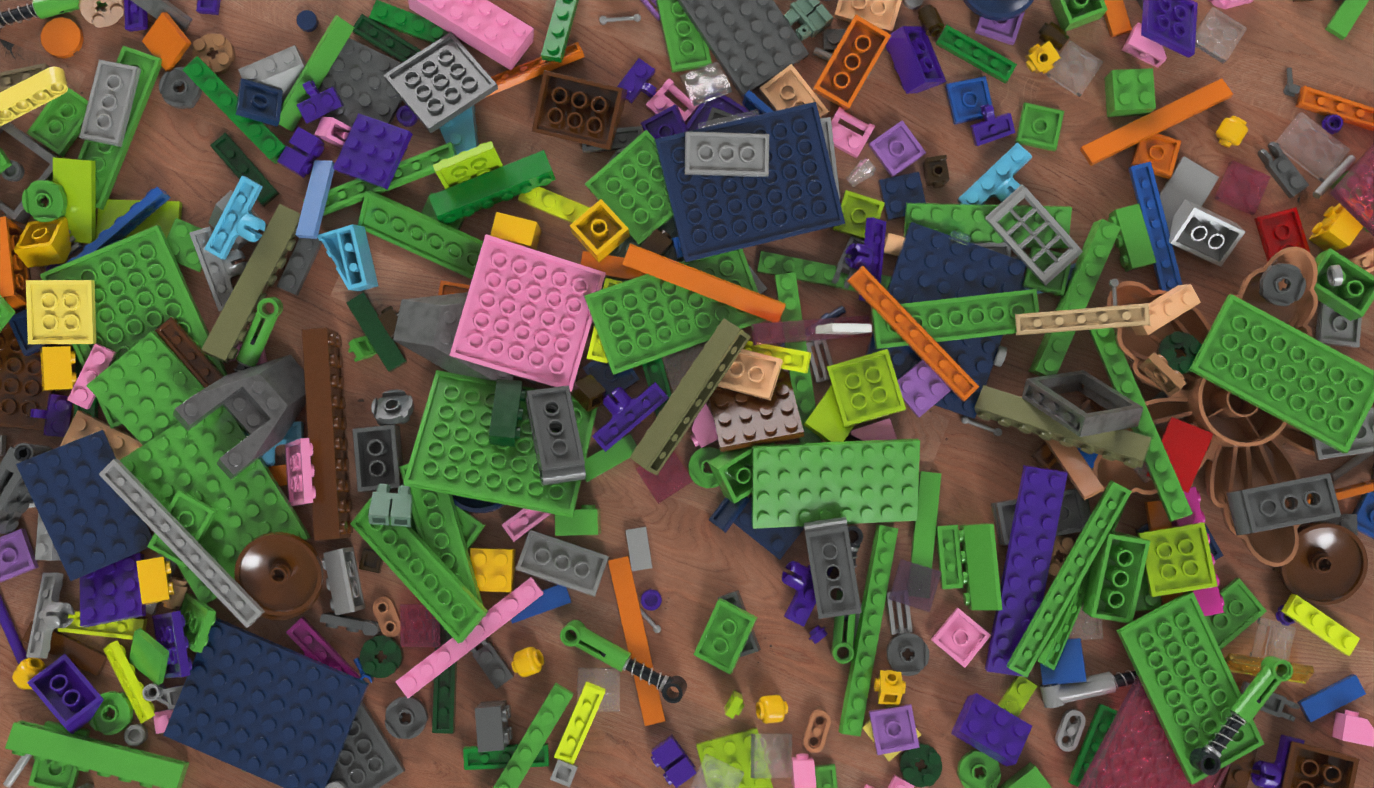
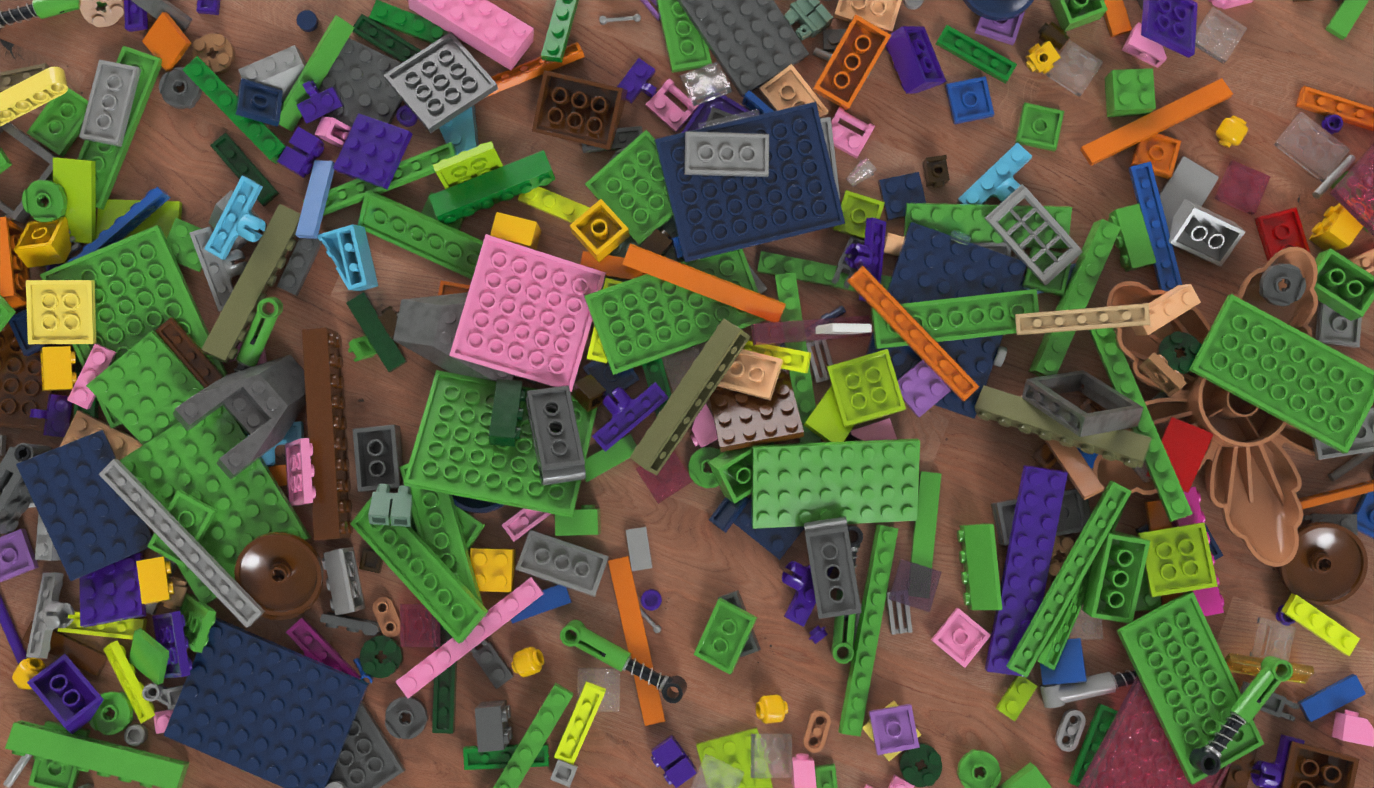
(14, 172): dark grey tile -> none
(62, 37): orange tile -> none
(383, 410): dark grey plate -> none
(665, 123): dark purple tile -> none
(734, 705): lime plate -> none
(889, 687): yellow brick -> none
(897, 149): medium lavender plate -> none
(898, 645): dark grey plate -> none
(930, 20): dark brown brick -> none
(949, 557): bright green plate -> none
(991, 729): dark purple brick -> none
(992, 127): dark purple plate -> none
(997, 431): light grey hinge -> none
(1114, 283): light grey hinge -> none
(1239, 609): bright green plate -> none
(1265, 508): dark grey hinge -> none
(1283, 170): dark grey hinge -> none
(1290, 88): dark grey hand -> none
(1335, 275): light grey tile -> none

